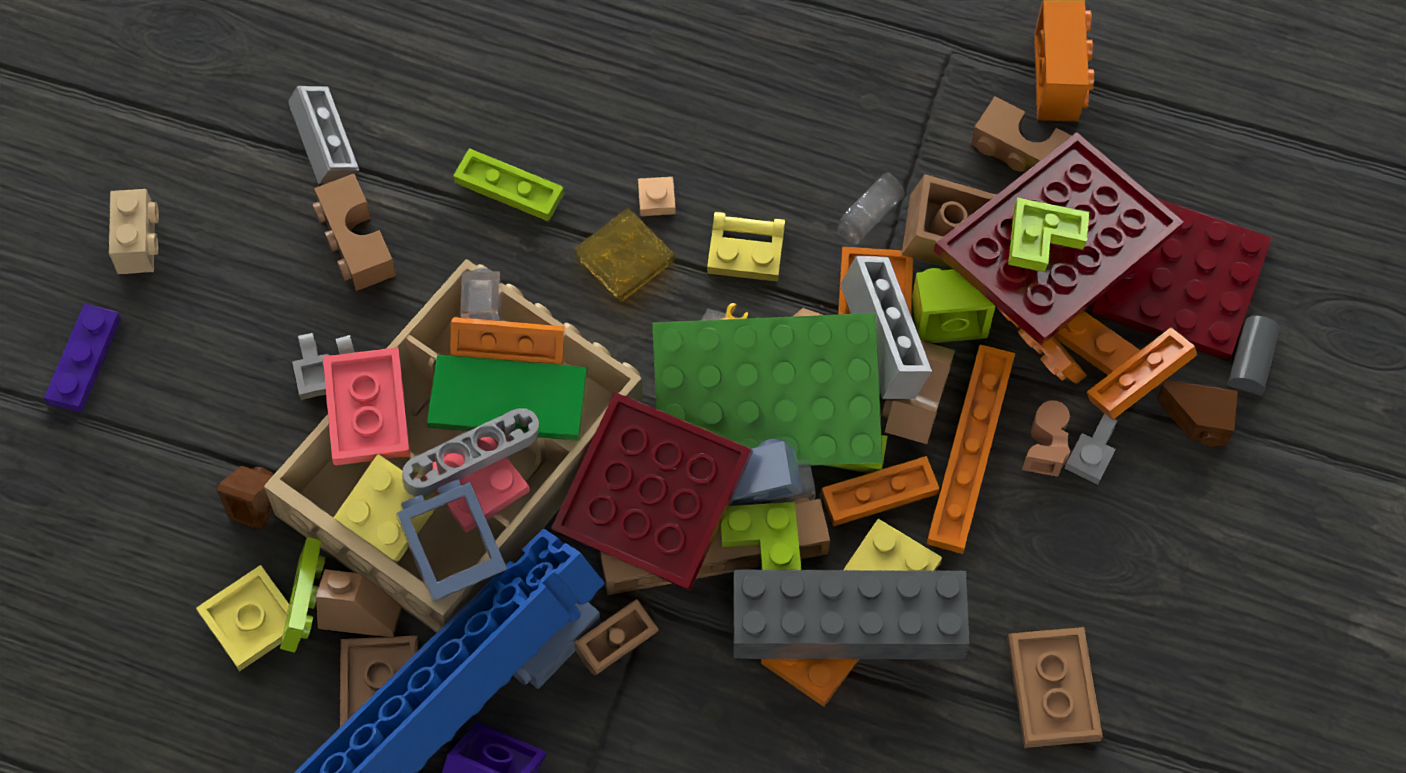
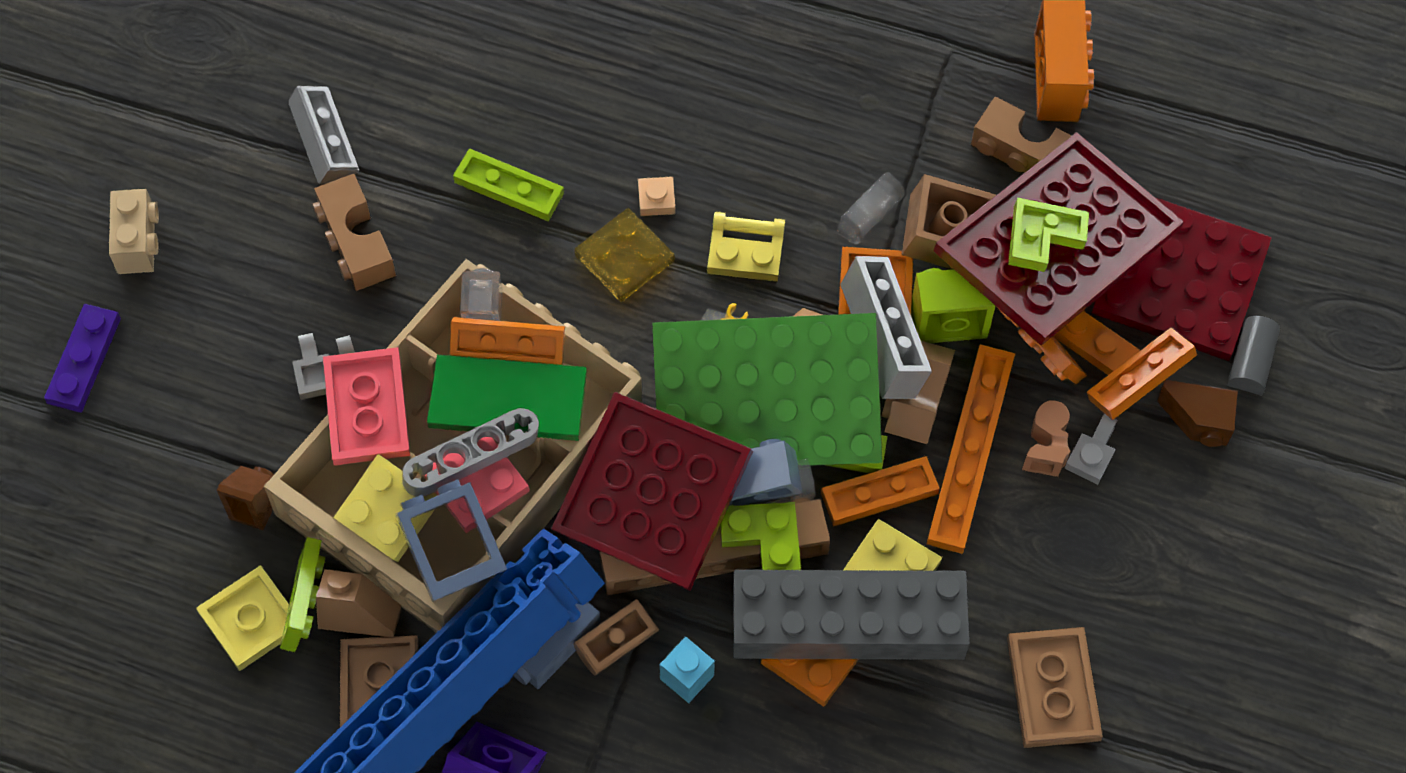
(687, 669): none -> medium azure brick

